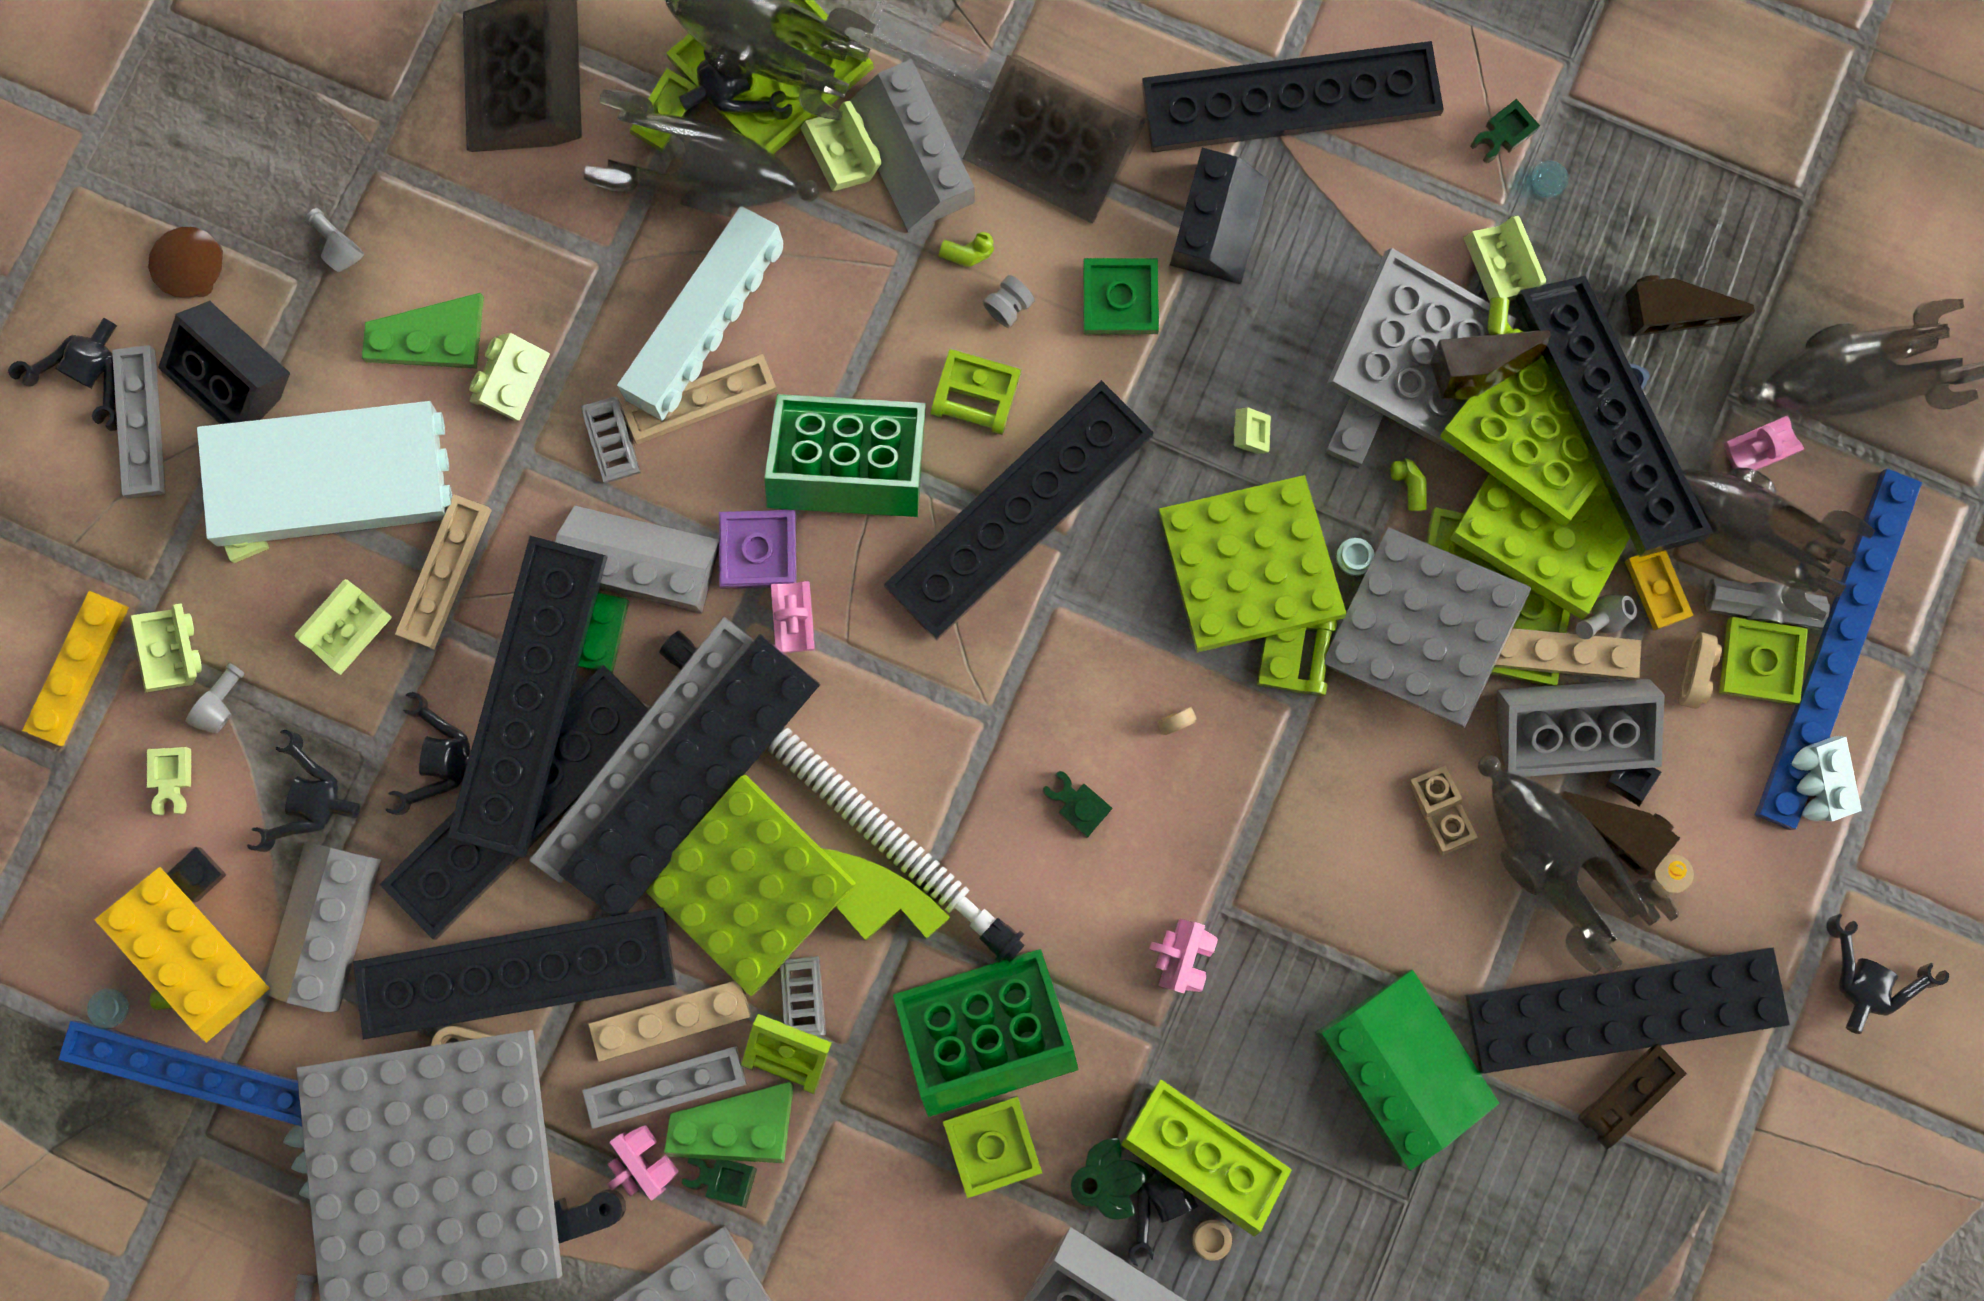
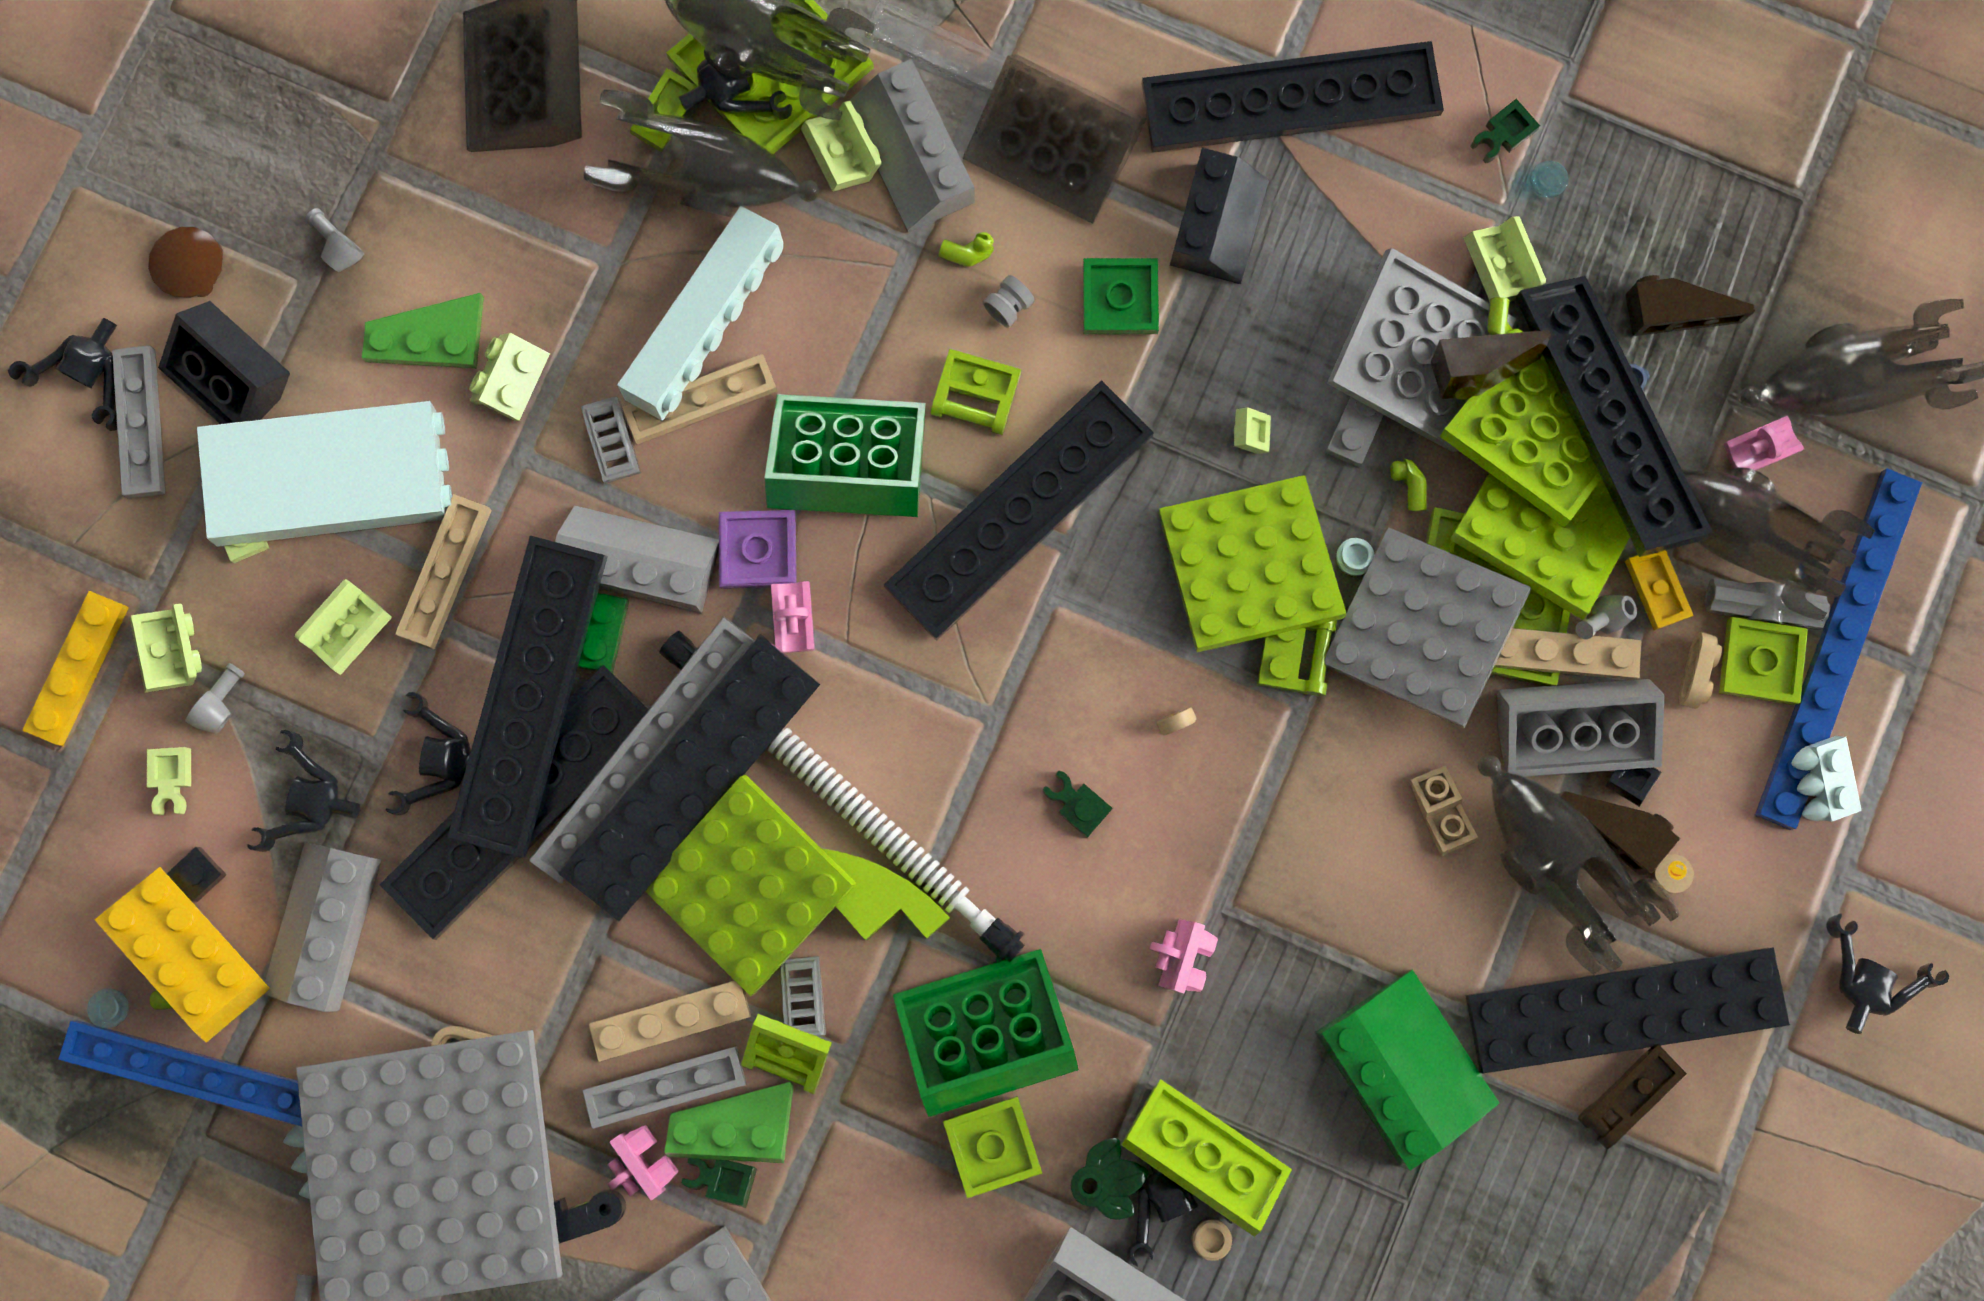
(514, 973): black plate -> none

